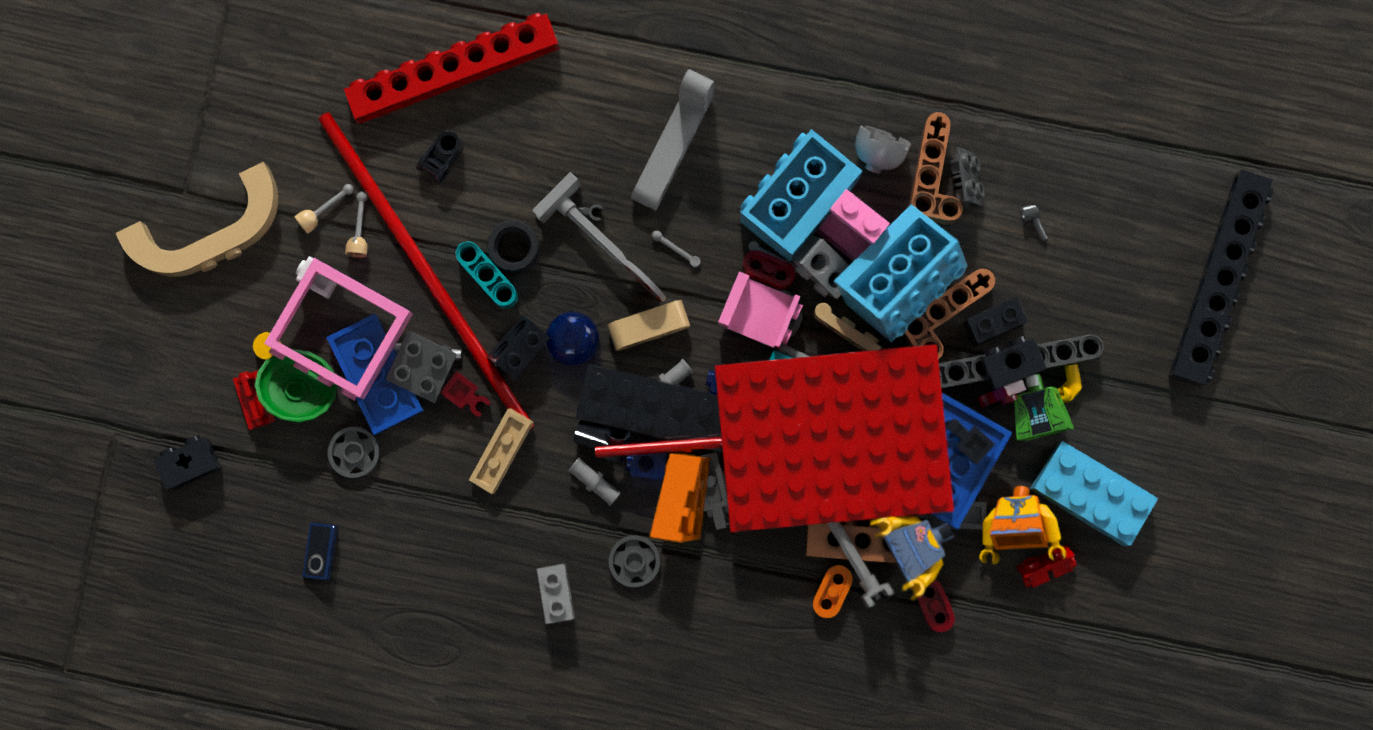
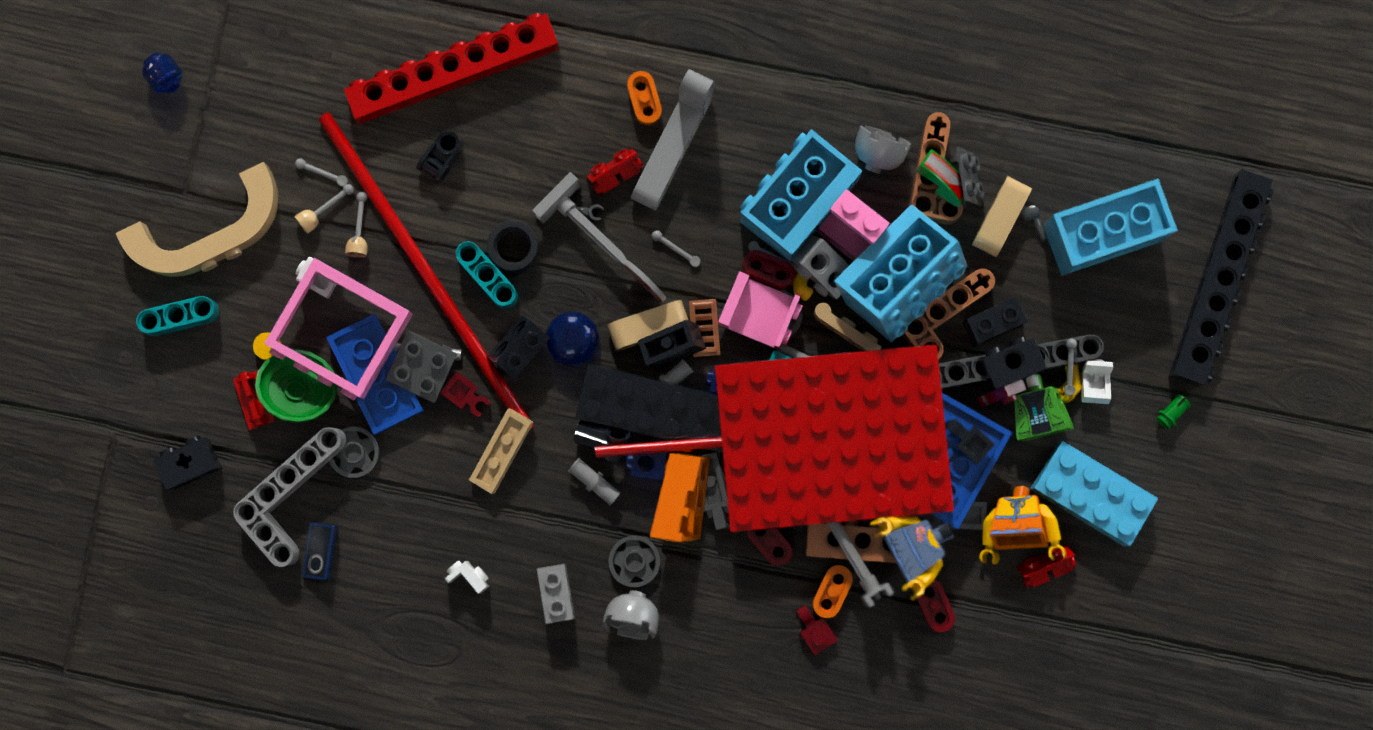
(162, 73): none -> clear blue head
(165, 316): none -> teal beam
(283, 490): none -> light grey beam
(341, 180): none -> light grey hinge
(475, 577): none -> white bracket
(622, 163): none -> red hinge
(632, 616): none -> light grey cylinder
(644, 99): none -> orange plate
(671, 344): none -> black brick
(706, 304): none -> nougat slope
(768, 542): none -> dark red plate
(800, 287): none -> yellow arm
(816, 633): none -> dark red plate
(944, 175): none -> slope
(1002, 216): none -> tan beam
(1069, 389): none -> light grey hinge
(1096, 381): none -> white bracket
(1109, 227): none -> medium azure brick
(1169, 416): none -> green pin

